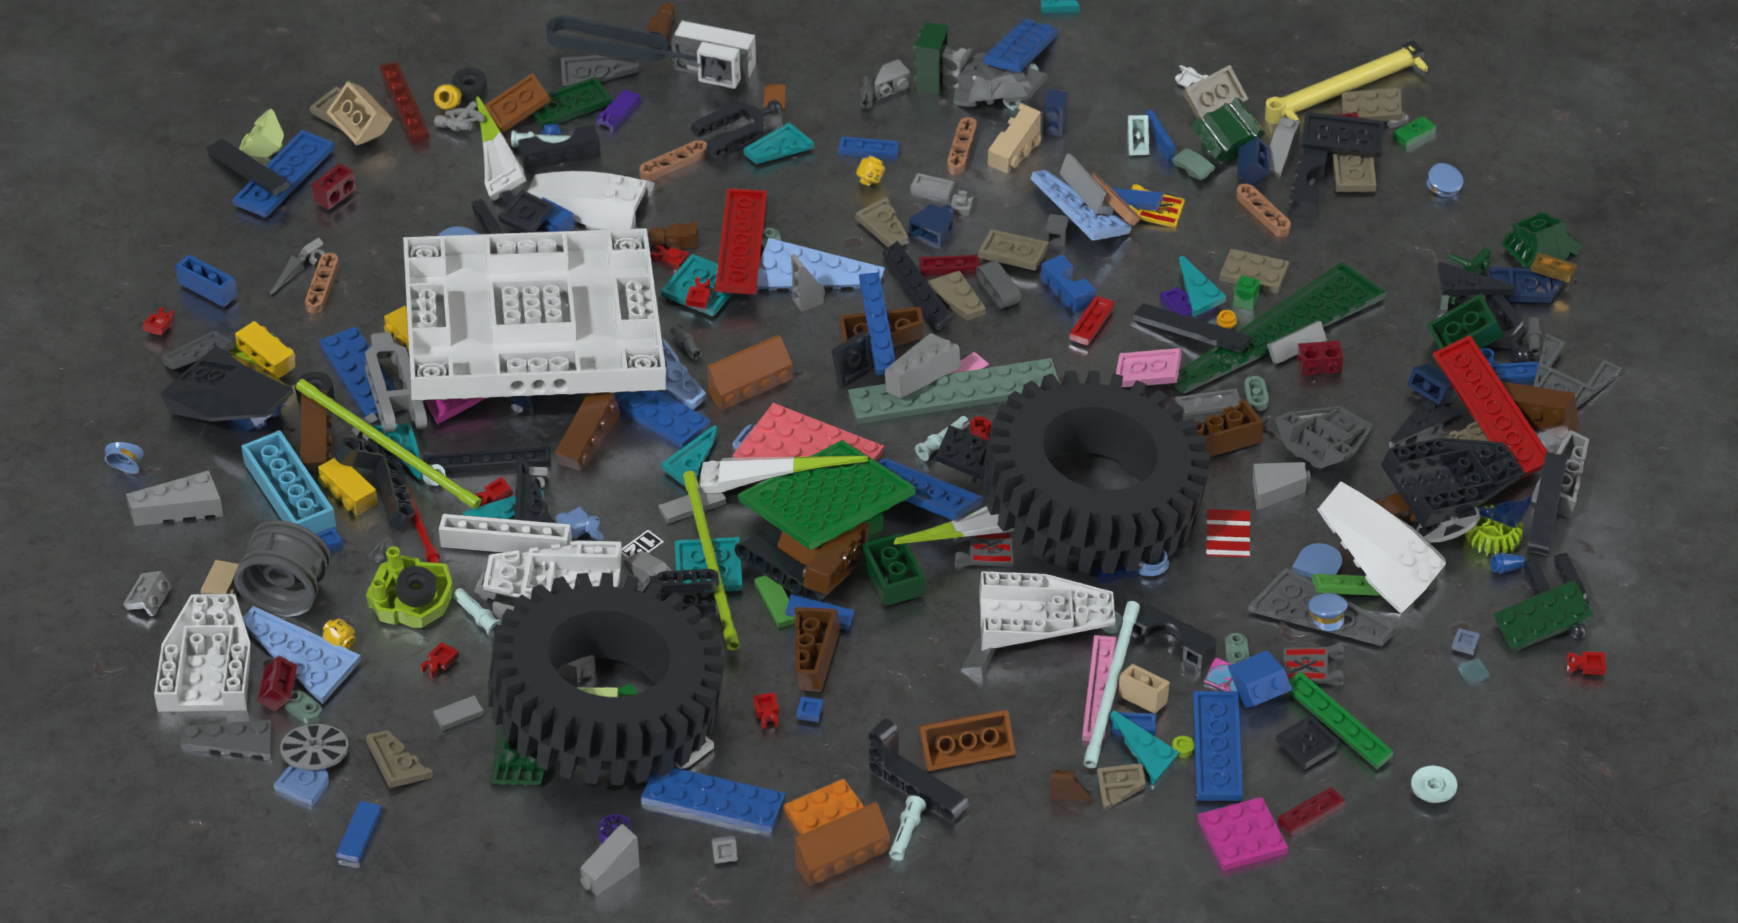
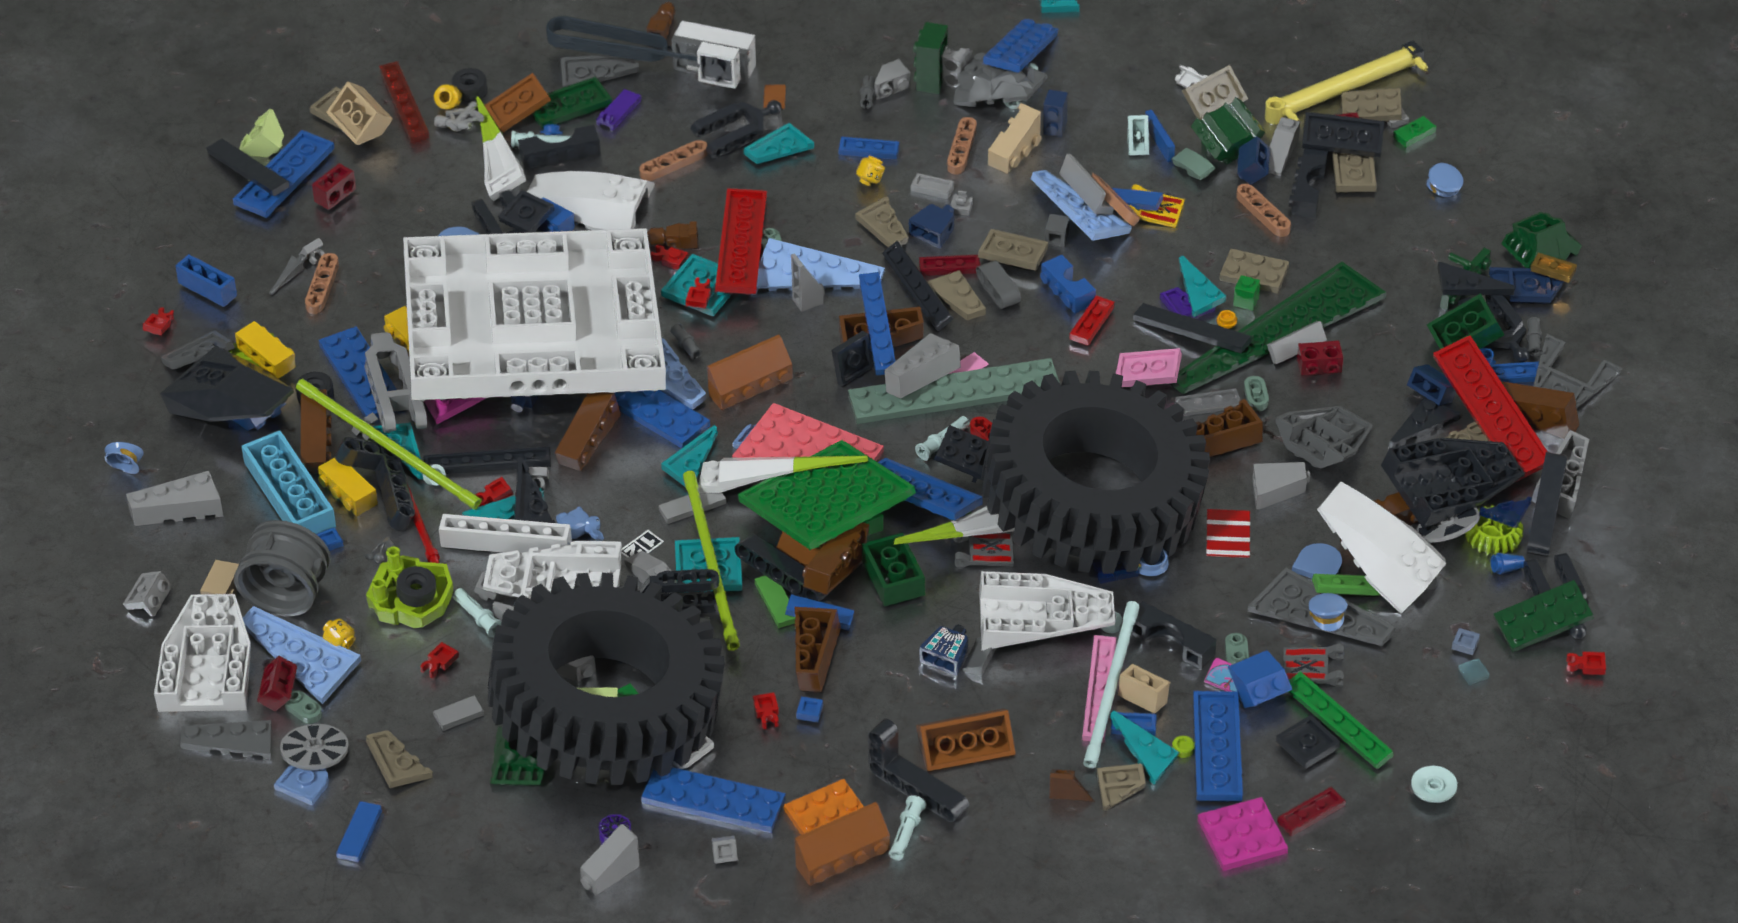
(945, 649): none -> dark blue torso

